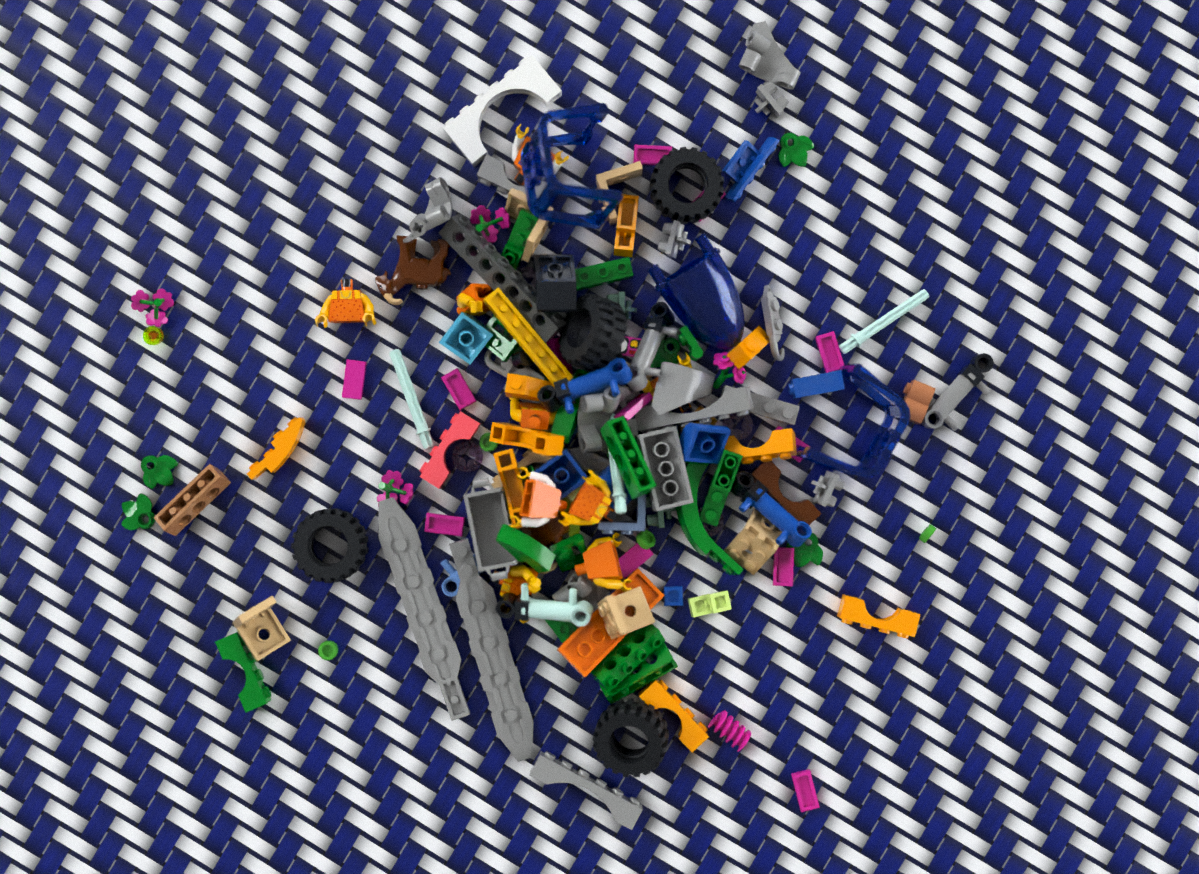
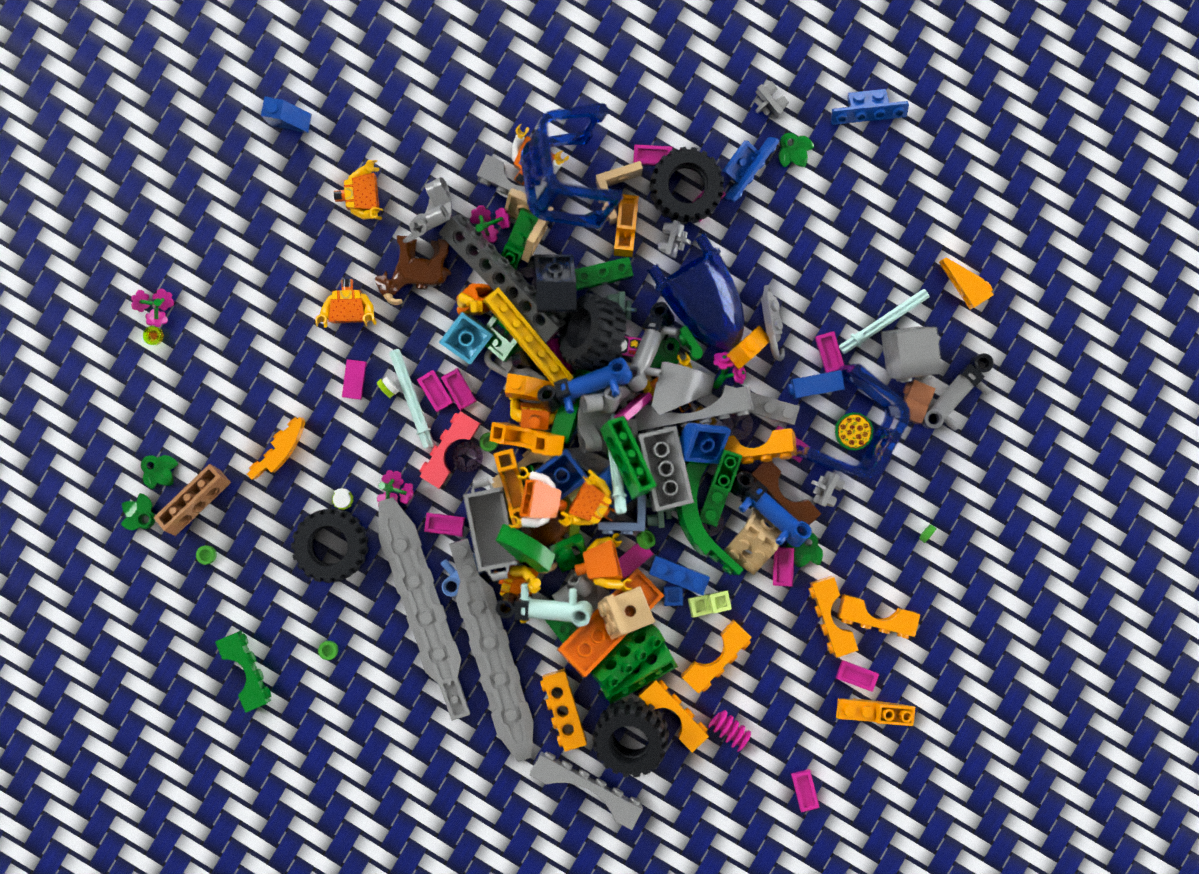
(206, 554): none -> bright green tile
(261, 618): tan bracket -> none
(285, 115): none -> blue slope
(342, 499): none -> white piece
(361, 192): none -> torso
(387, 387): none -> piece
(435, 391): none -> dark pink tile
(526, 79): white arch -> none
(566, 740): none -> light orange brick
(679, 575): none -> blue arch
(700, 675): none -> light orange arch
(766, 60): light grey panel -> none
(825, 593): none -> light orange arch
(853, 431): none -> tile
(857, 675): none -> dark pink tile
(869, 106): none -> blue bracket
(875, 711): none -> light orange slope
(911, 353): none -> light grey brick
(969, 285): none -> light orange slope

